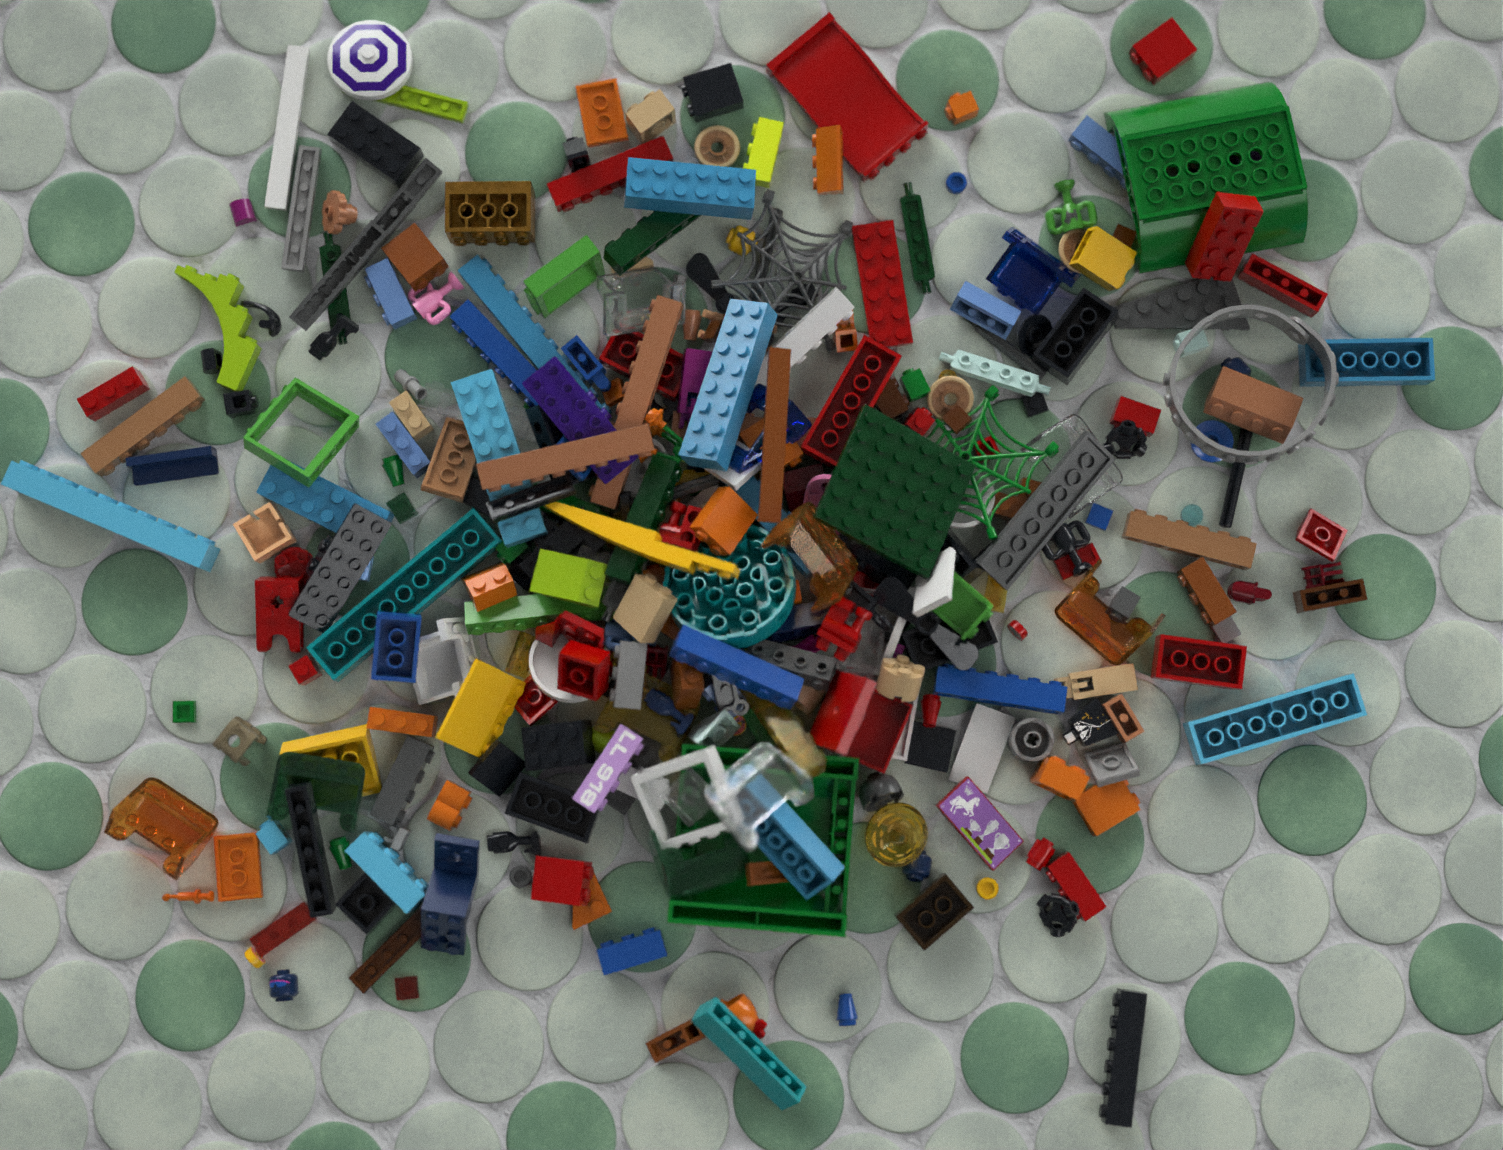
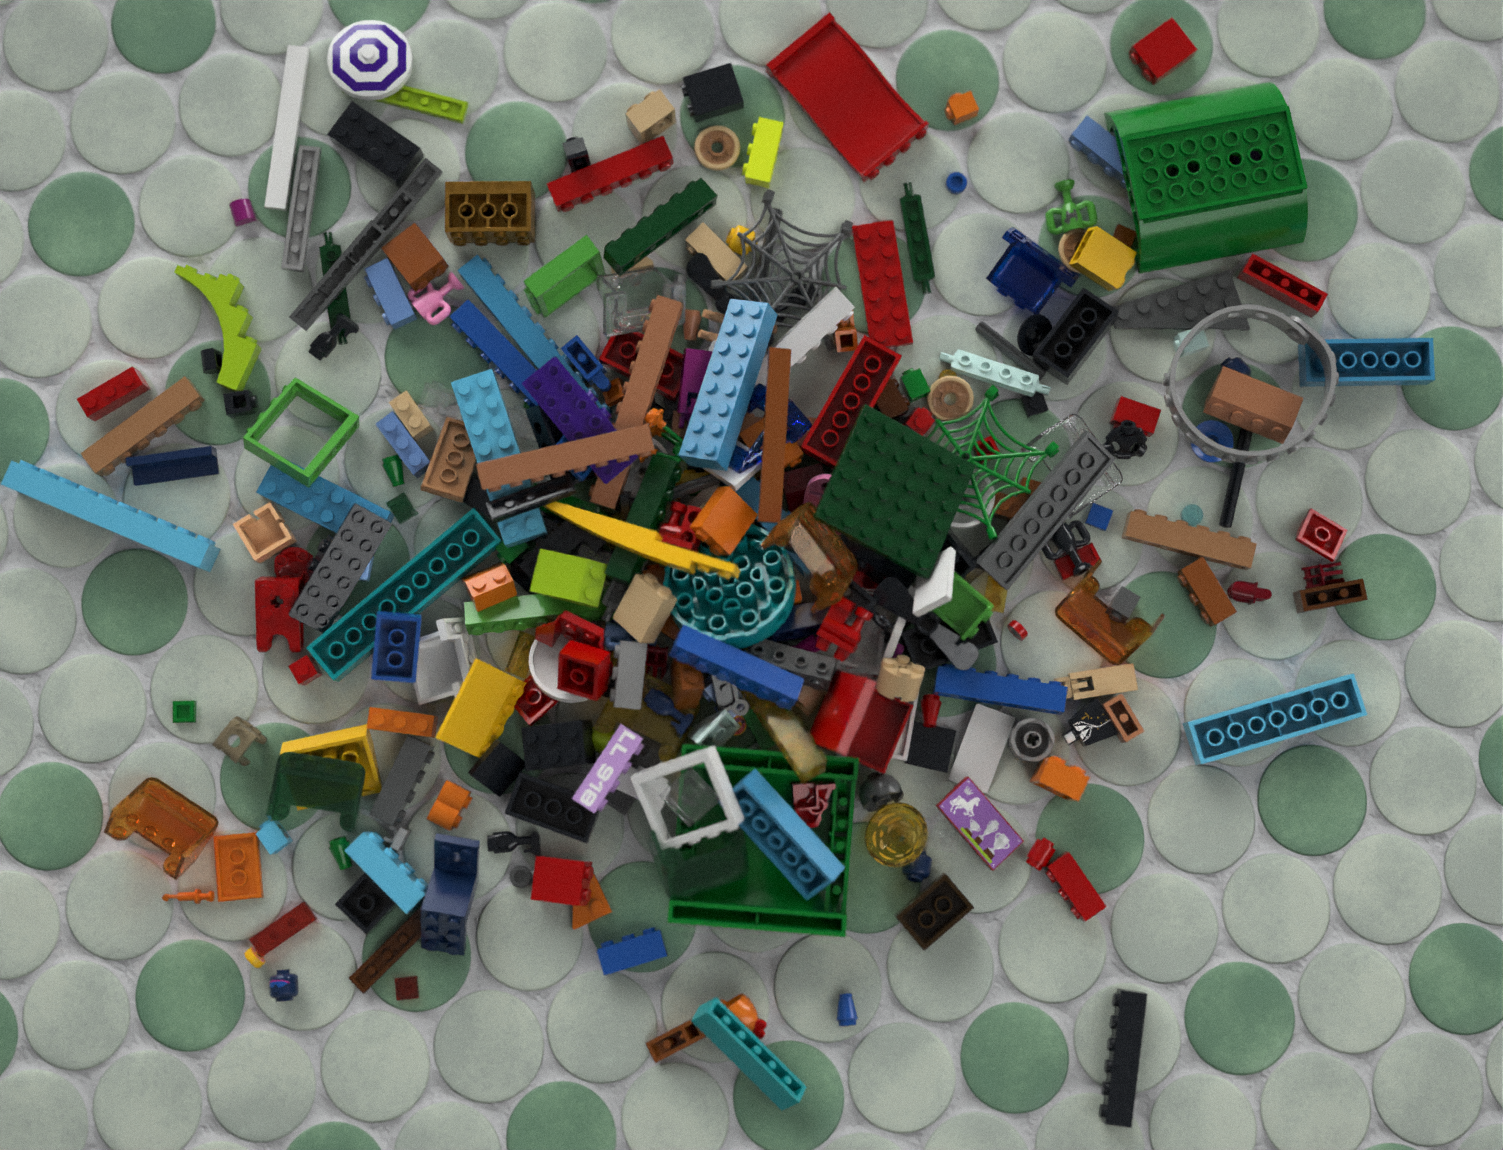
(274, 321): black piece -> none
(310, 849): black brick -> none
(337, 212): nougat plant -> none
(410, 384): light grey pin -> none
(602, 113): orange tile -> none
(690, 188): dark azure brick -> none
(712, 331): reddish brown tile -> none
(720, 255): none -> tan brick
(755, 789): clear windscreen -> none
(763, 873): dark orange plate -> none
(811, 800): none -> red slope
(828, 160): orange slope -> none
(956, 419): reddish brown tile -> none
(985, 310): medium blue brick -> none
(987, 888): yellow tile -> none
(1062, 914): black piece -> none
(1106, 806): orange brick -> none
(1111, 764): light grey tile -> none
(1198, 662): red brick -> none
(1223, 236): red piece -> none
(1226, 630): light grey tile -> none

